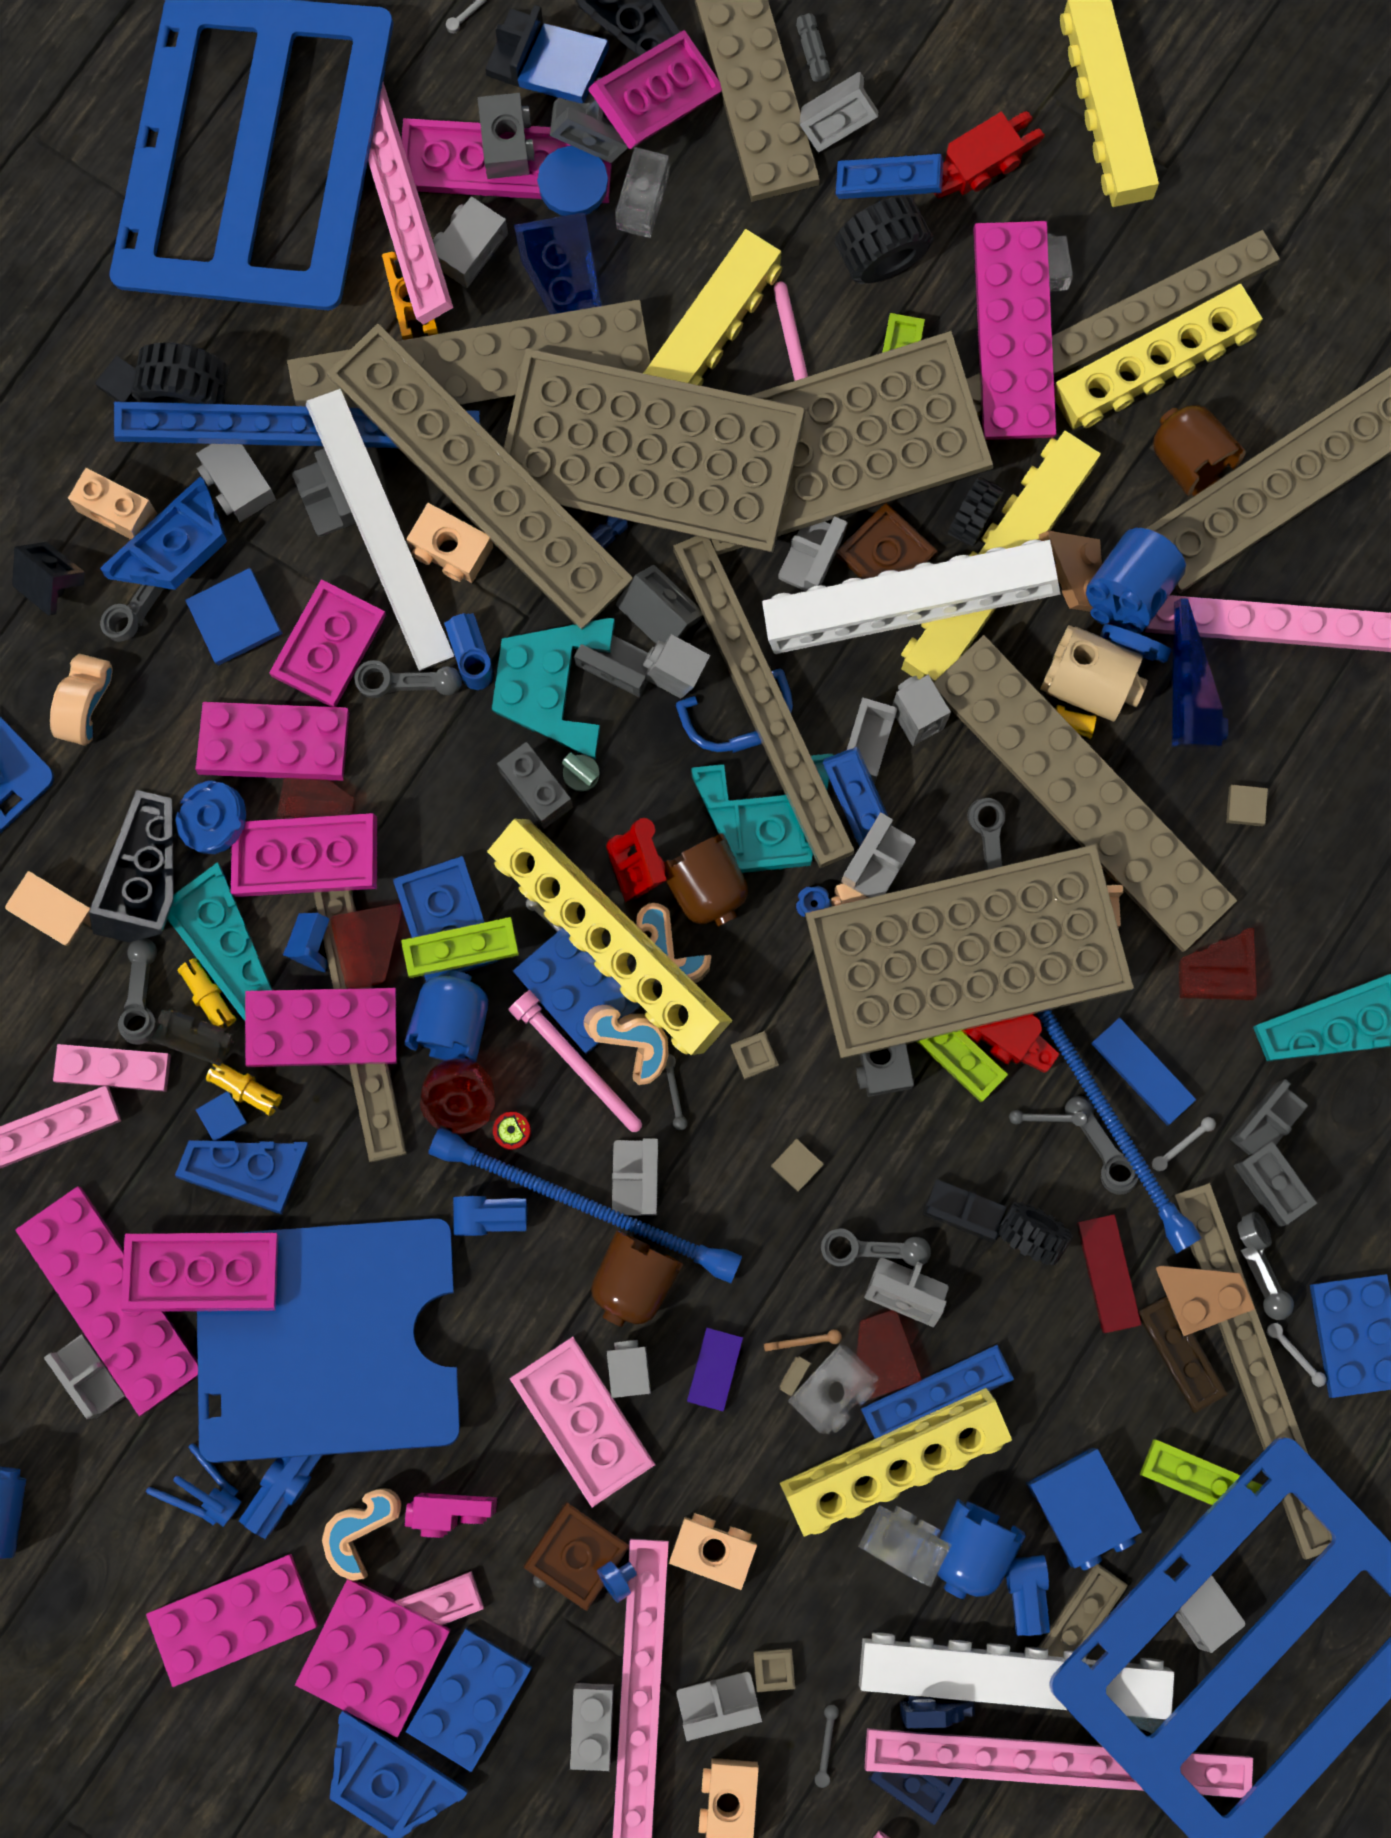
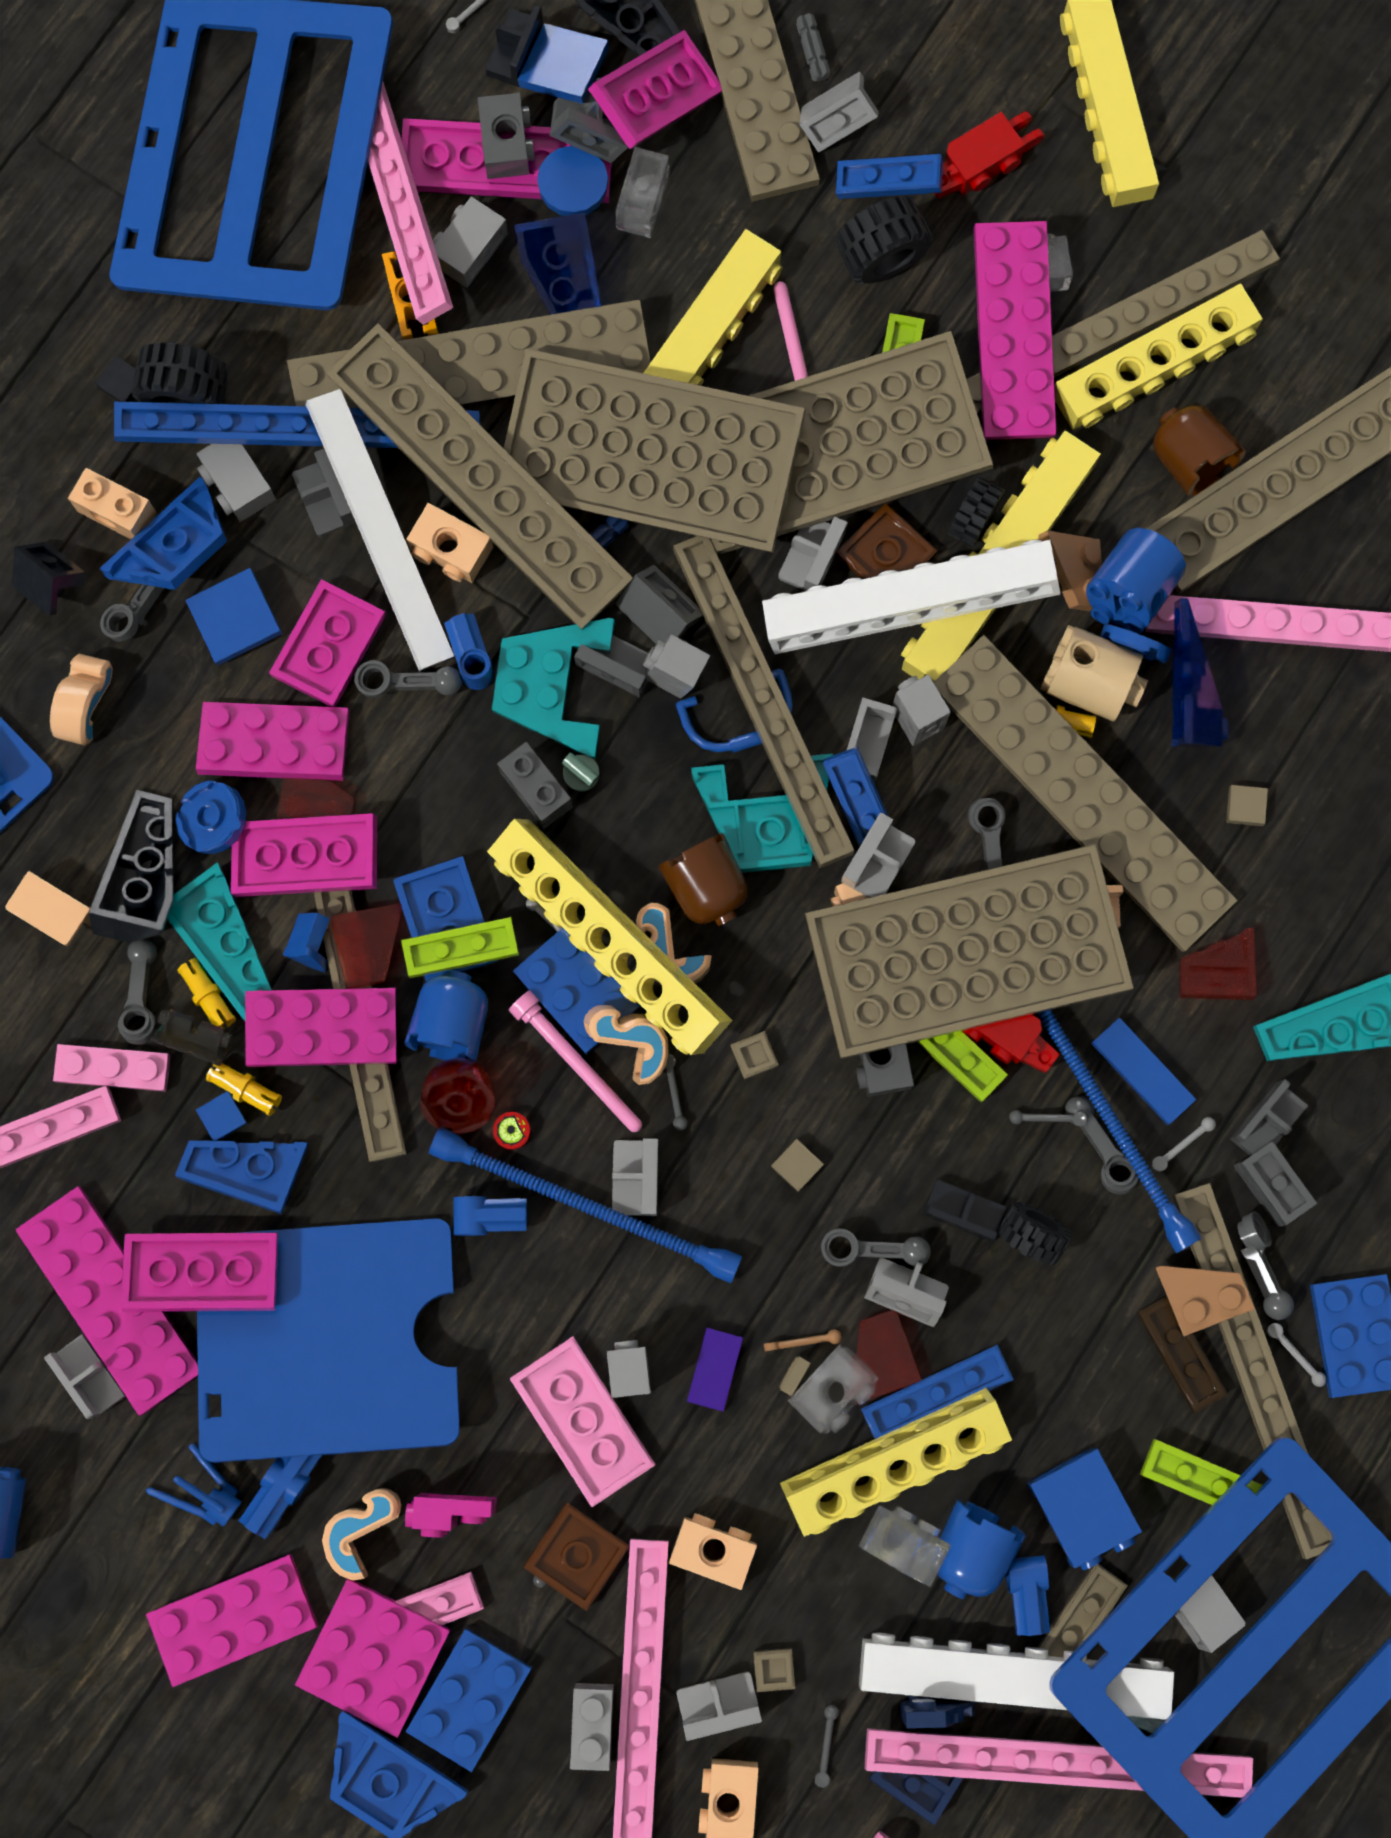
(616, 1579): blue tile -> none
(631, 1281): reddish brown cylinder -> none
(642, 869): red plate -> none
(810, 894): blue plate -> none
(1108, 1274): dark red tile -> none

